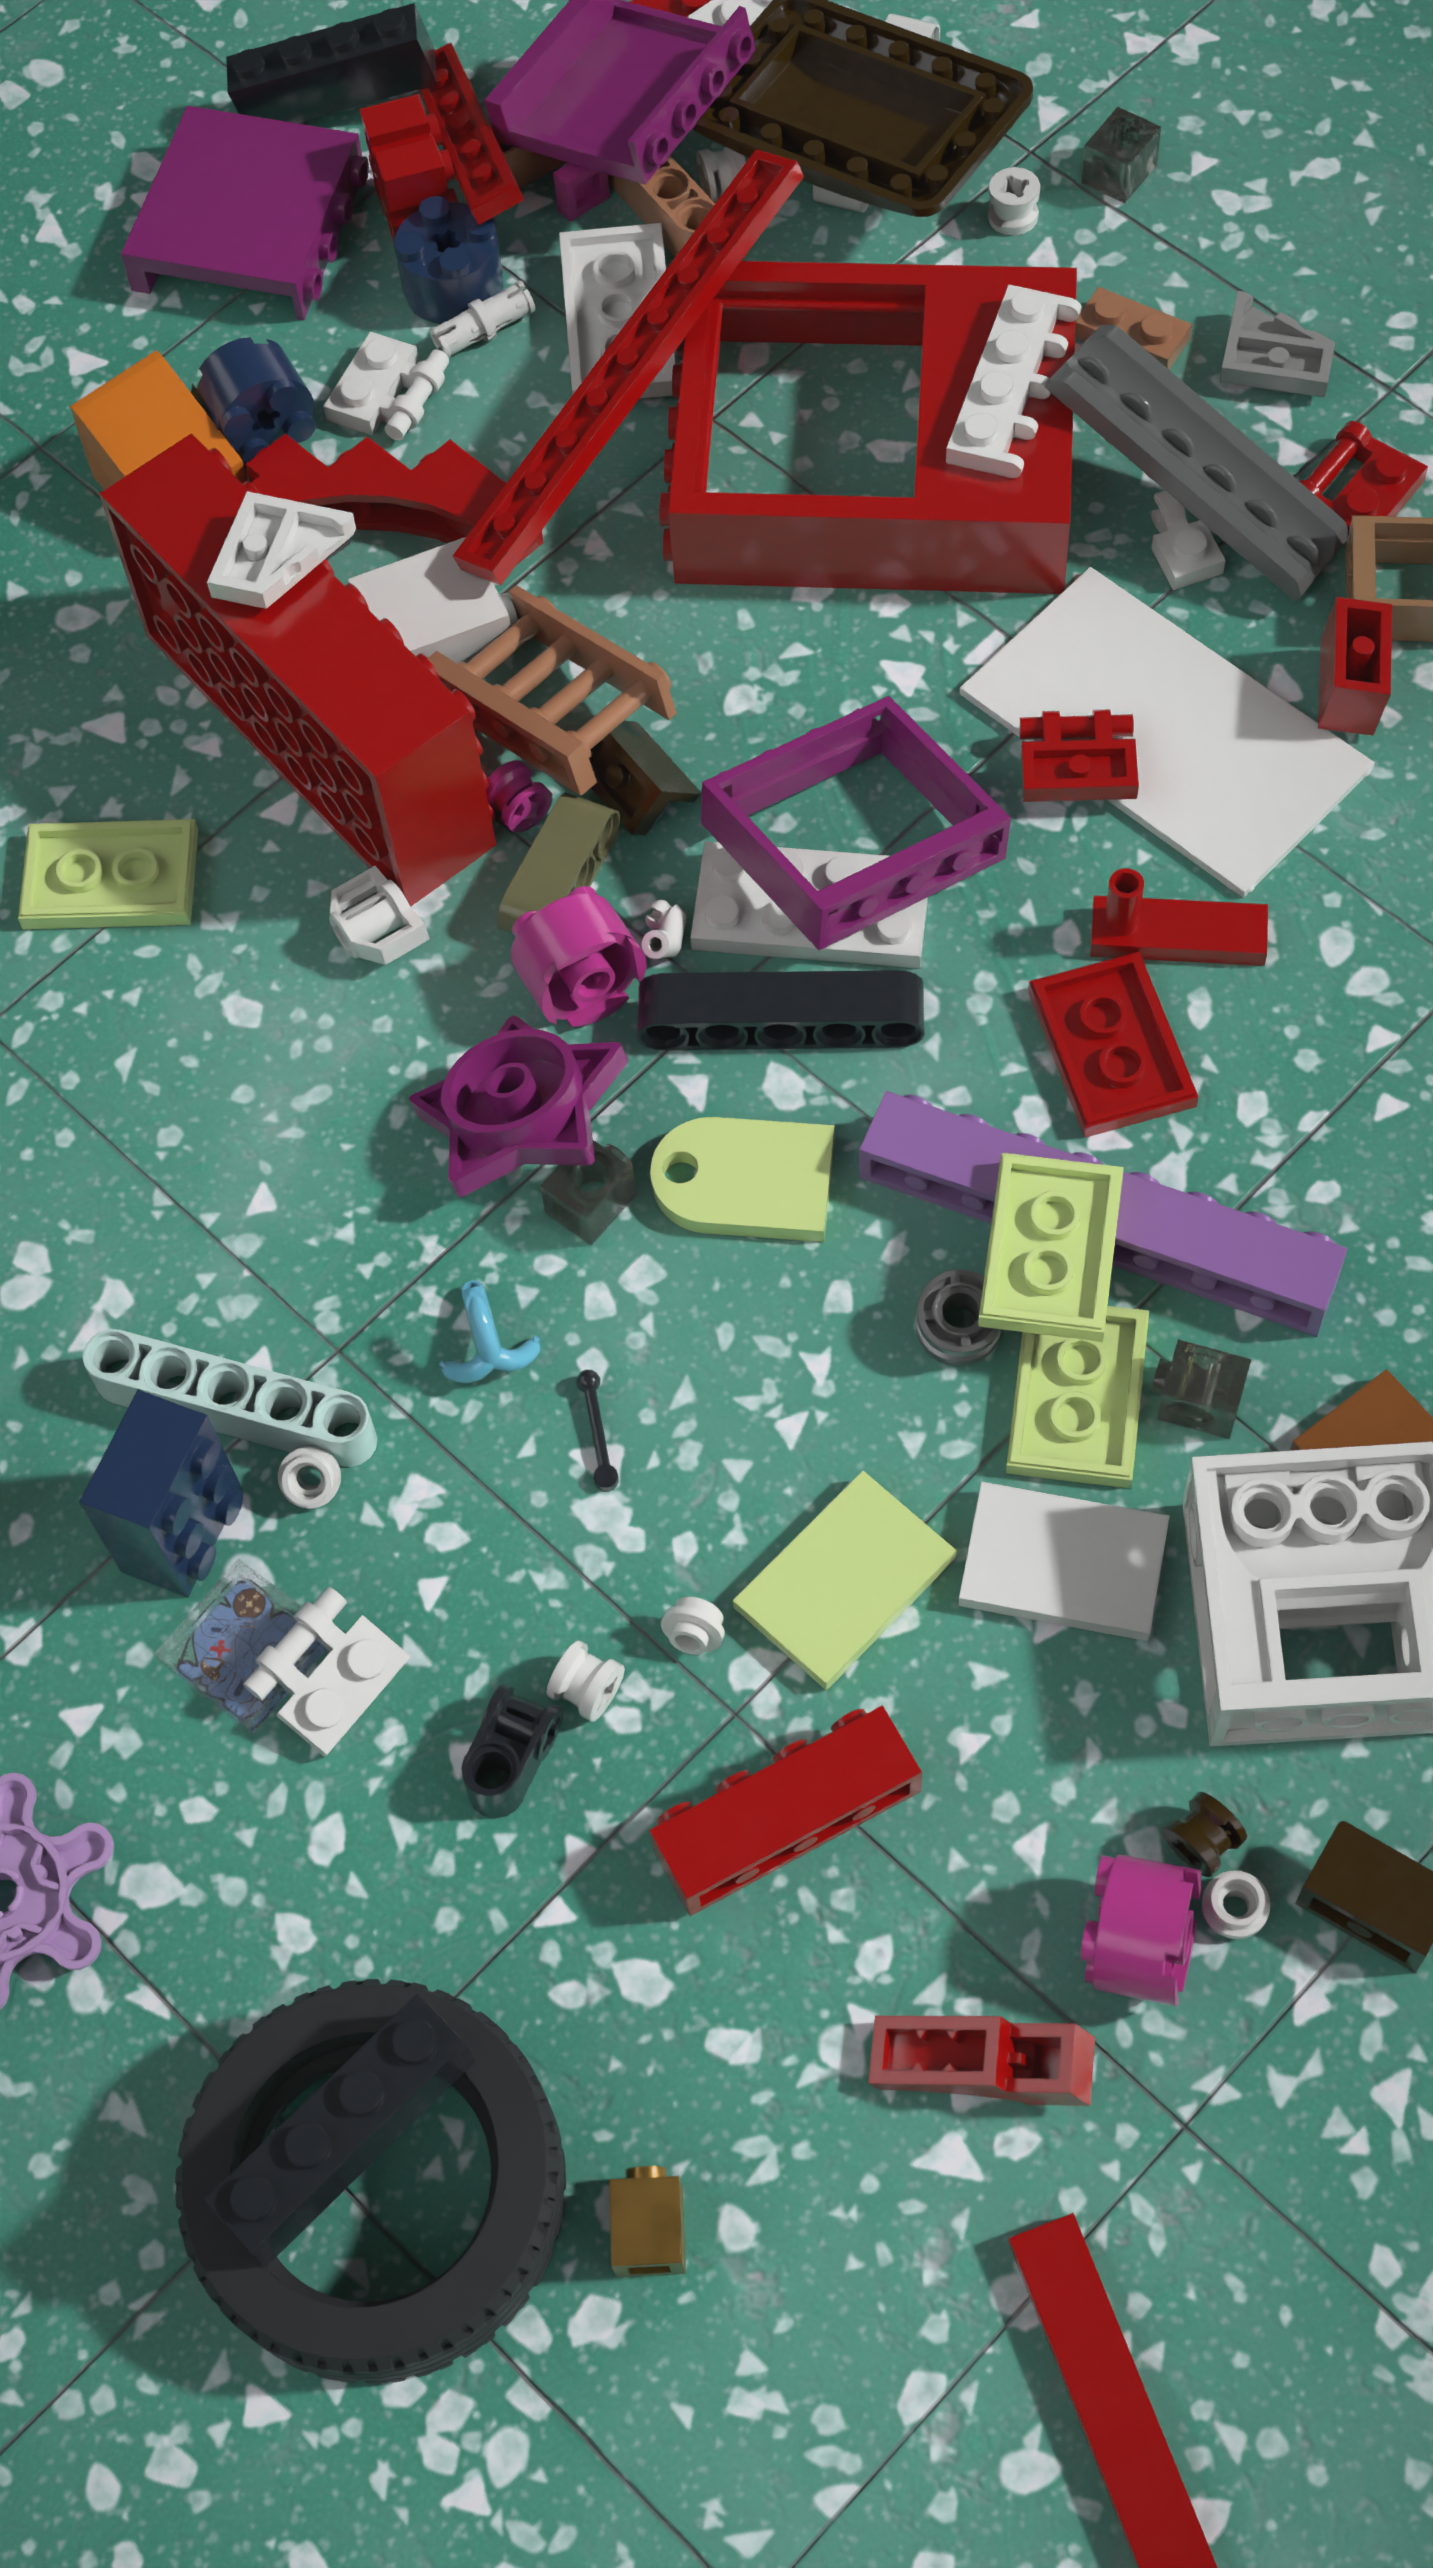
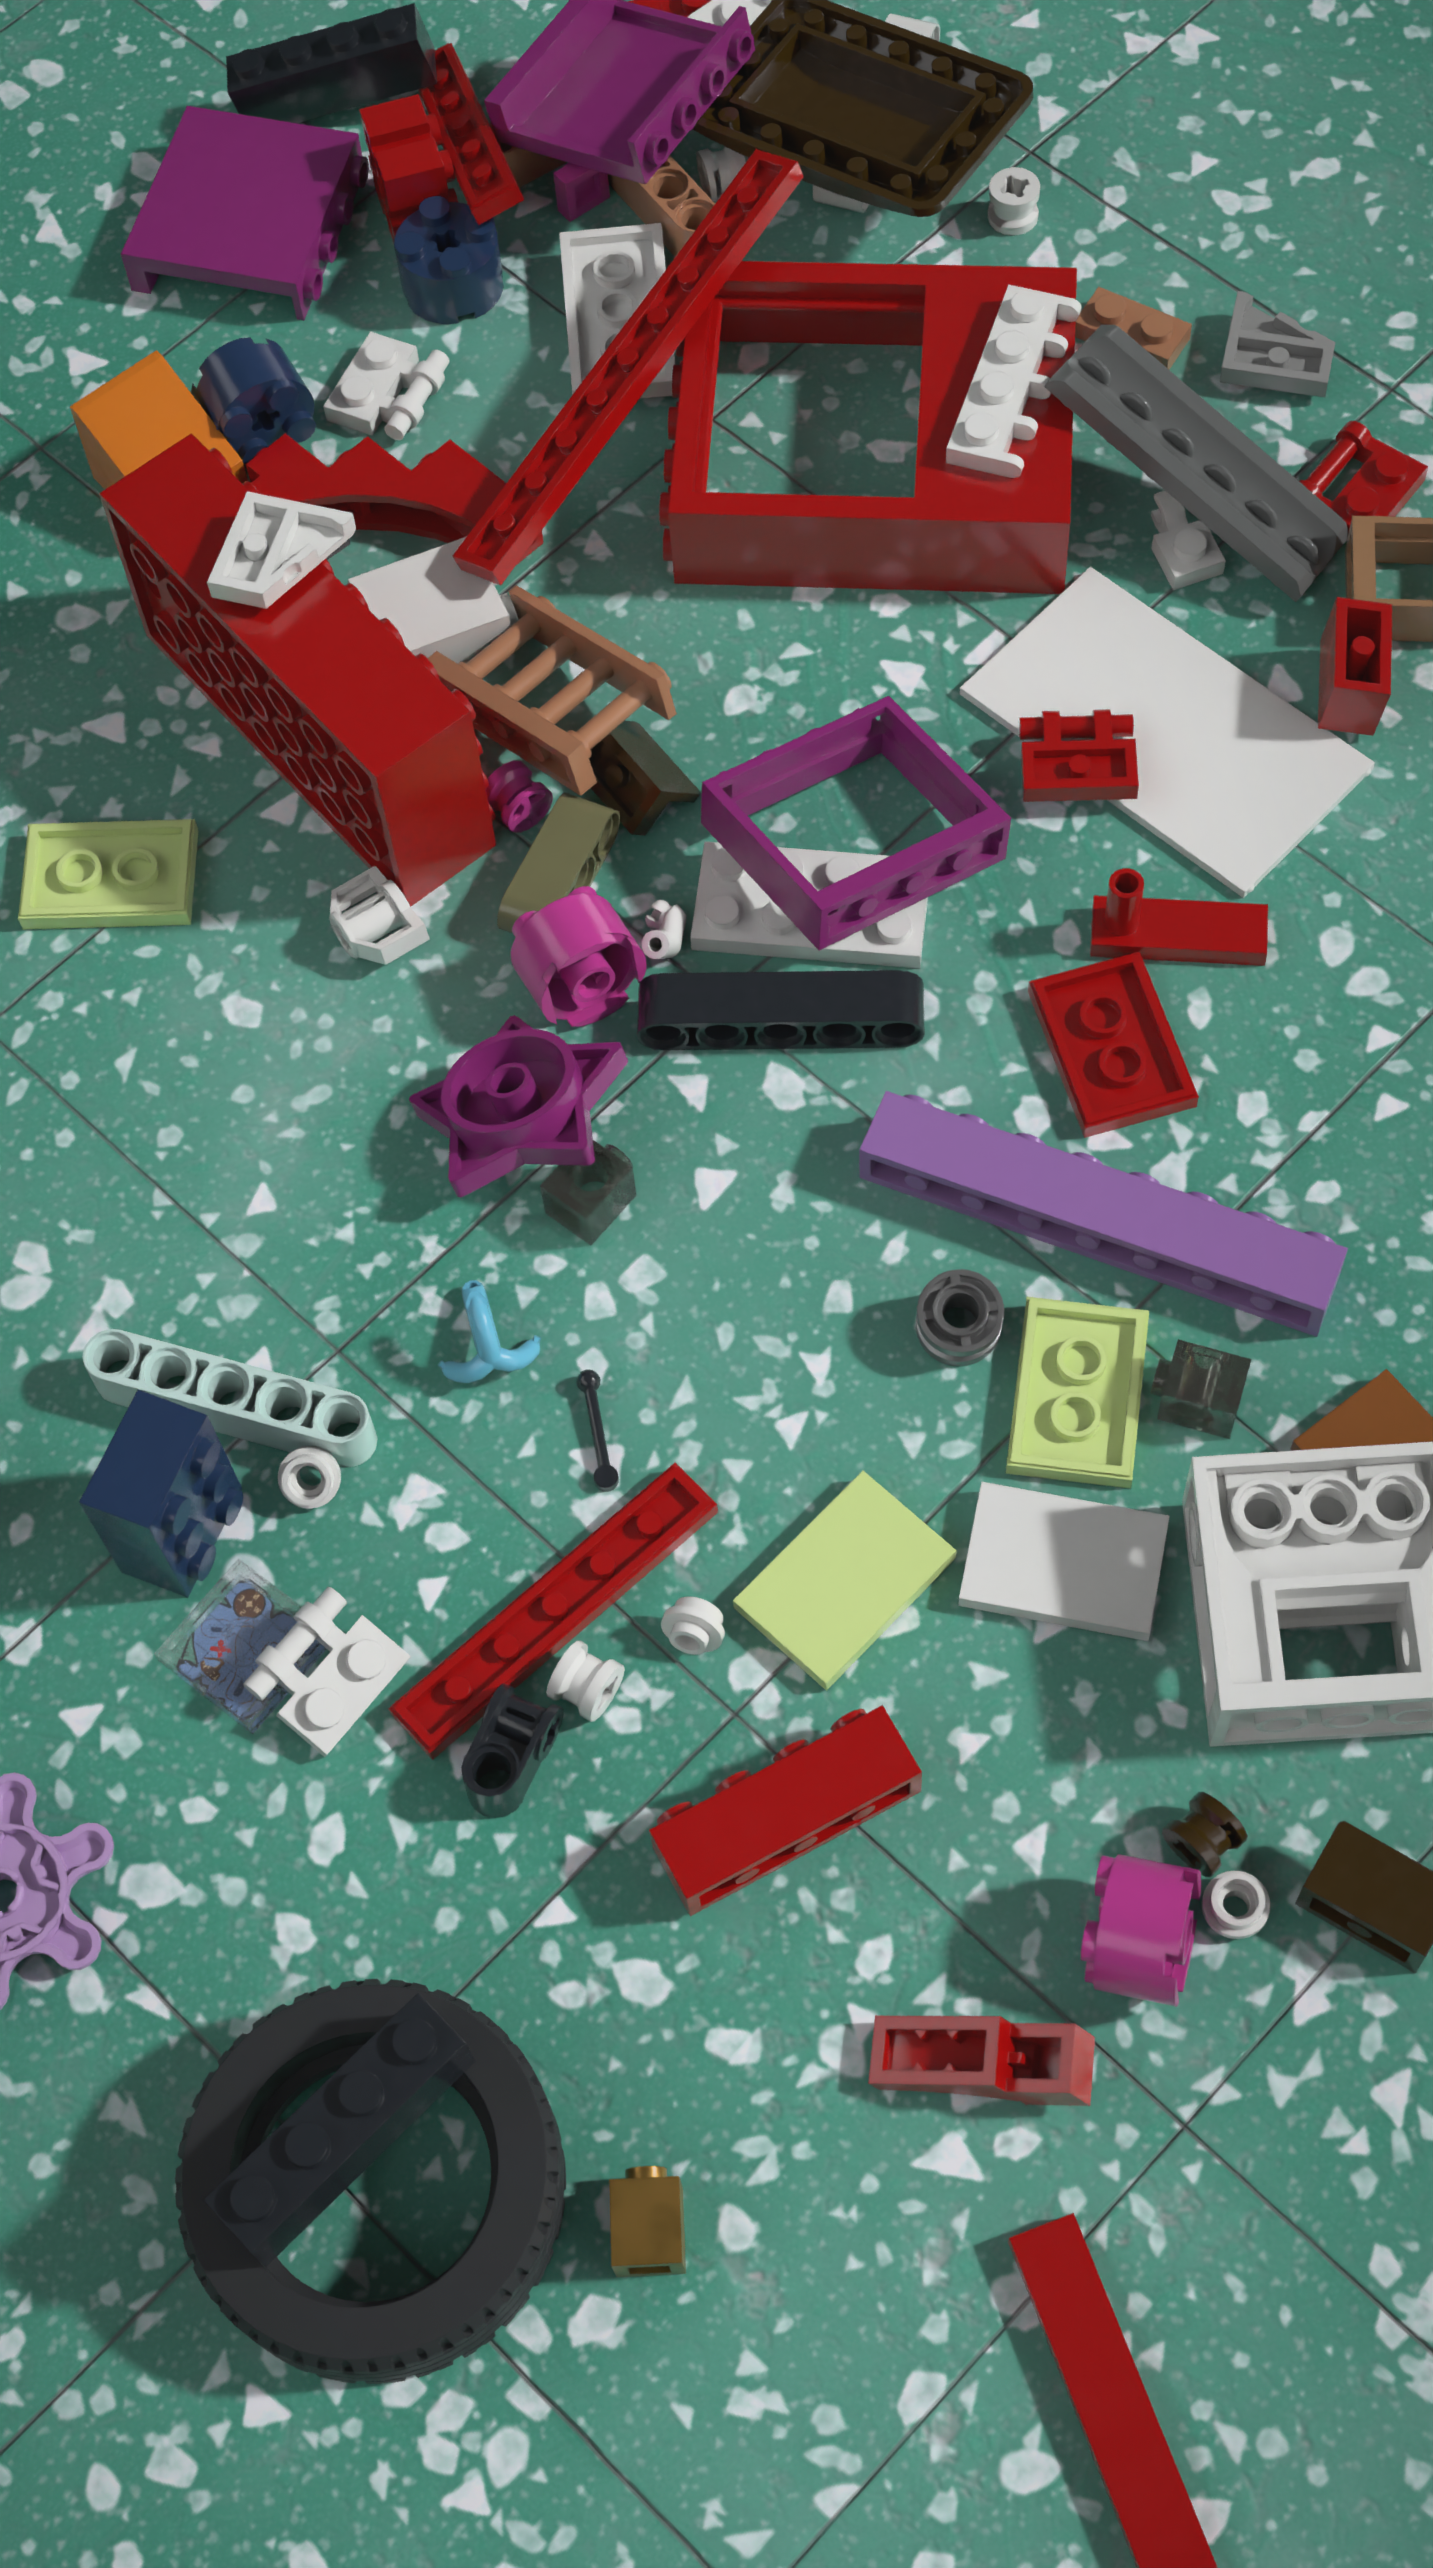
(483, 319): white pin -> none
(553, 1609): none -> red tile
(748, 1179): yellowish green tile -> none
(1051, 1247): yellowish green tile -> none
(1121, 154): clear smoke brick -> none

